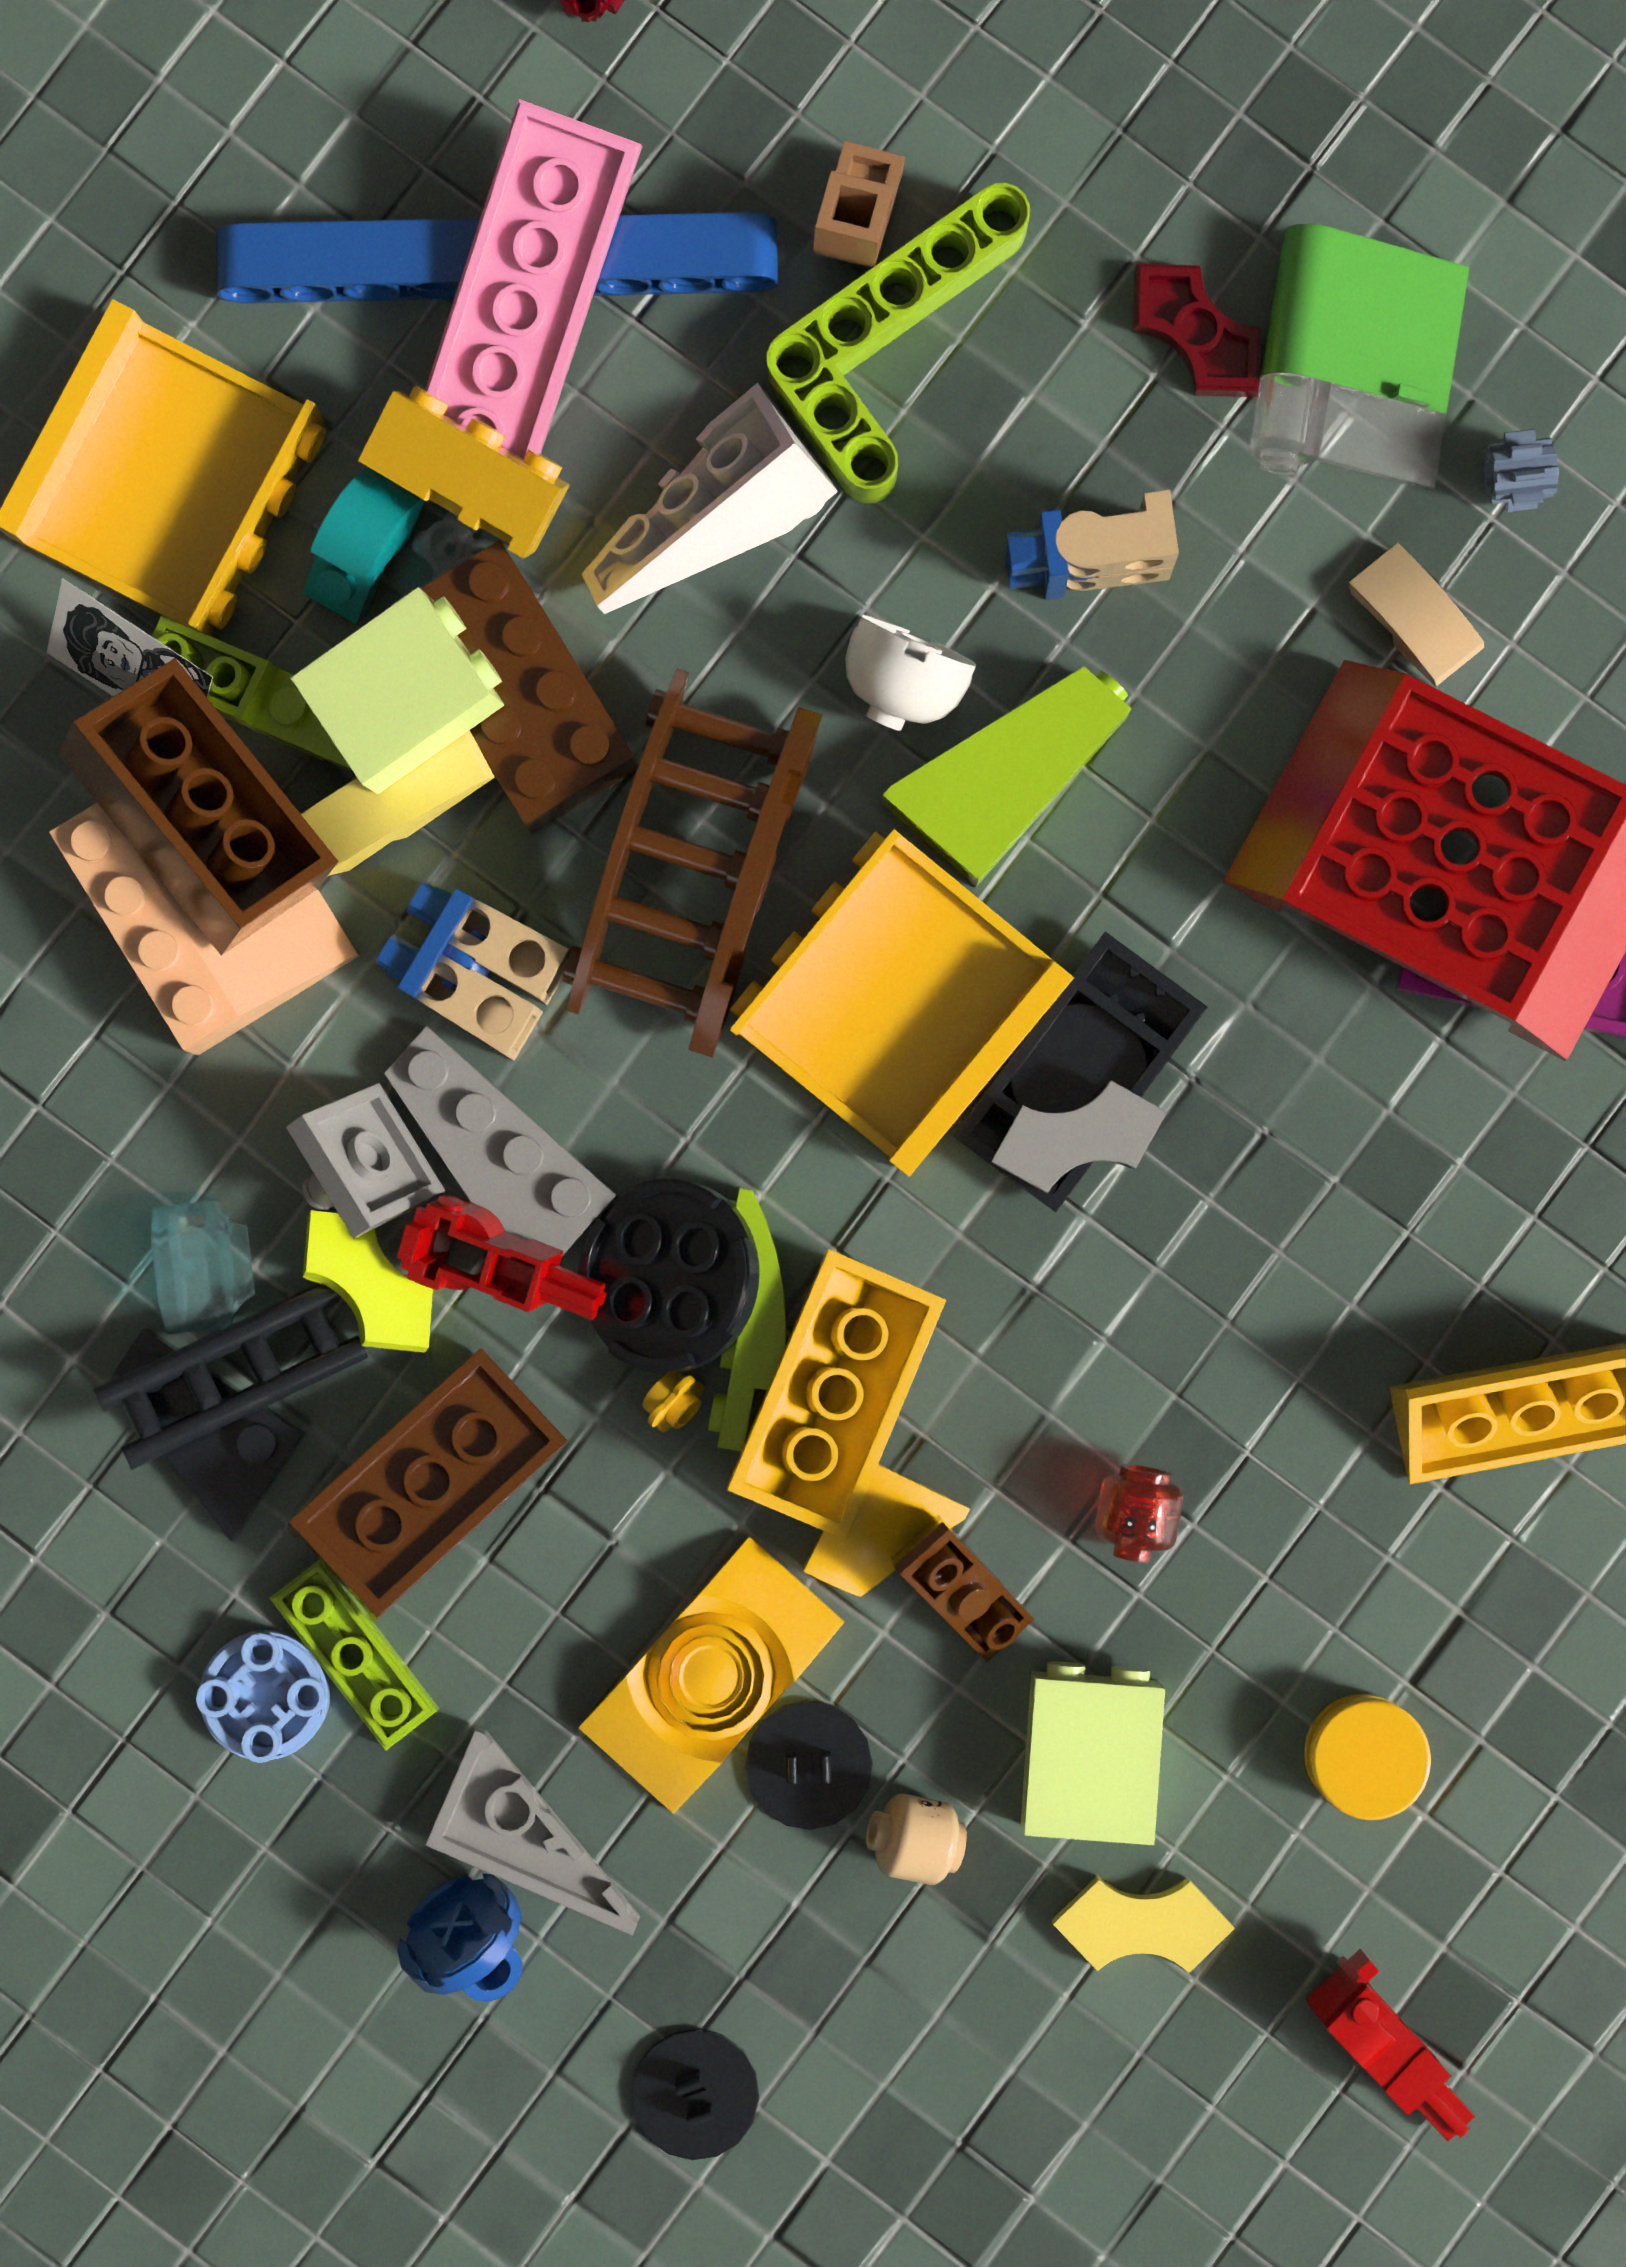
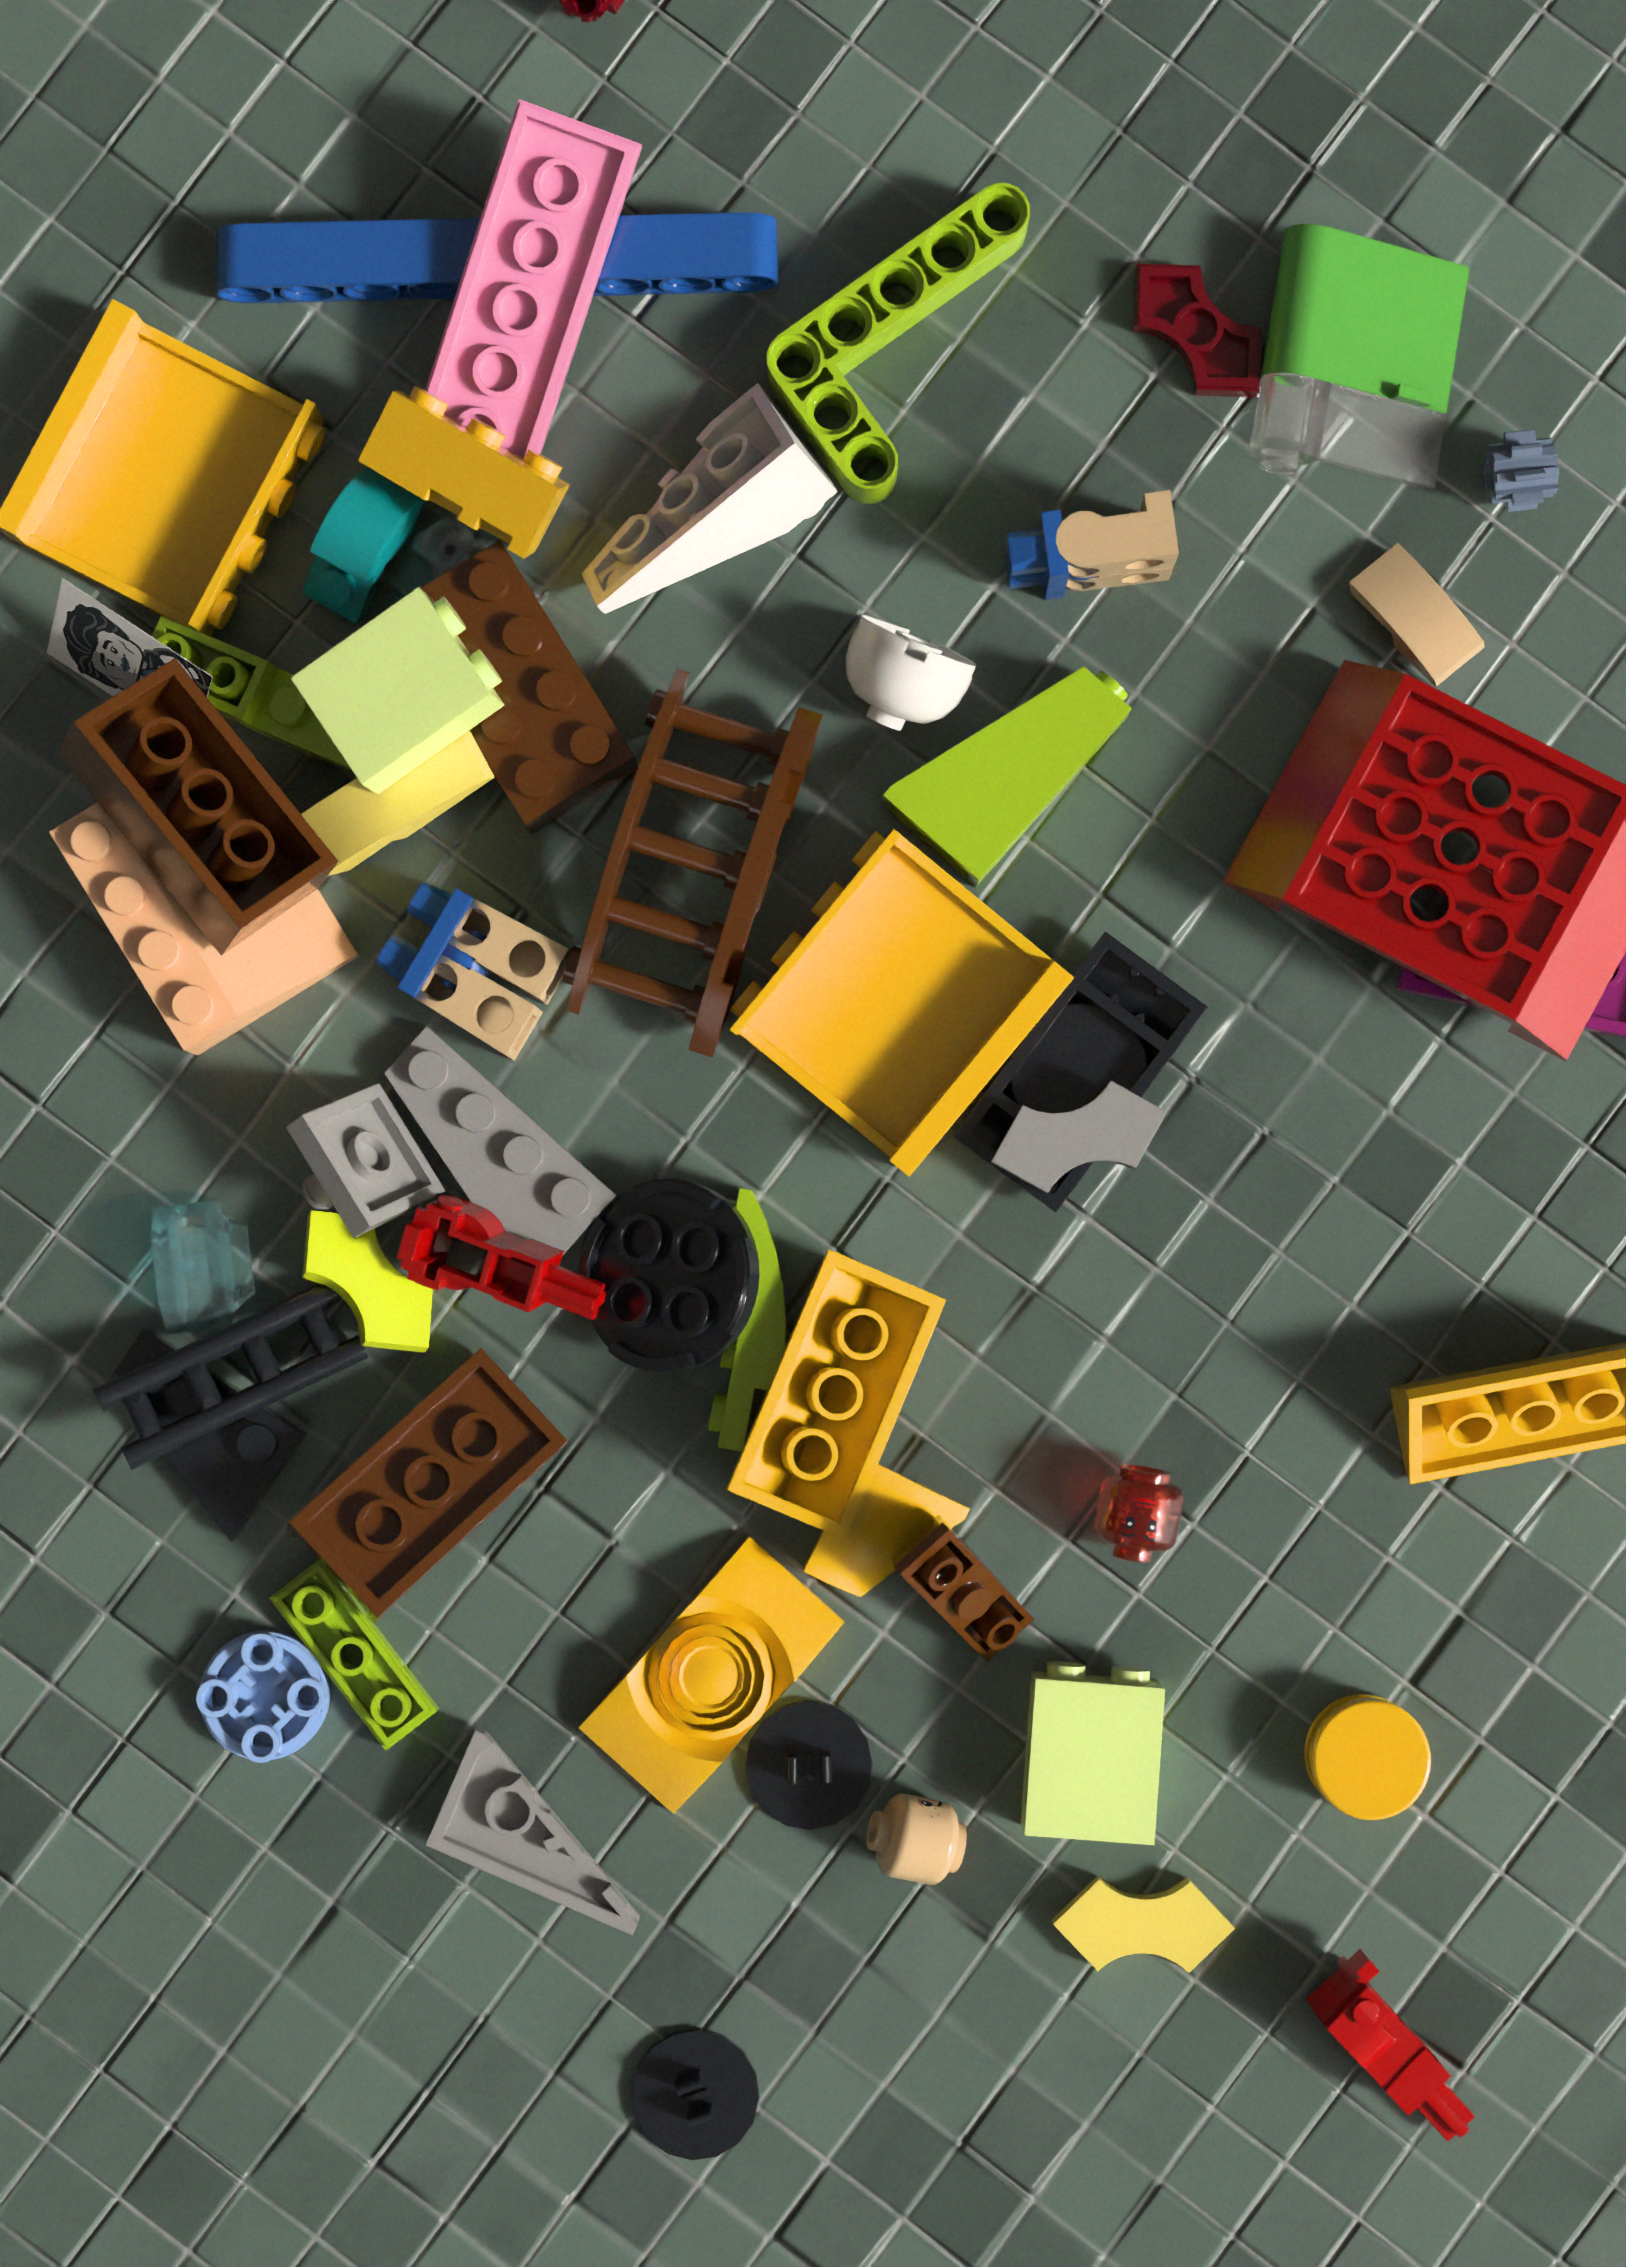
(462, 1937): blue tile -> none
(673, 1401): yellow plate -> none
(858, 205): medium nougat brick -> none

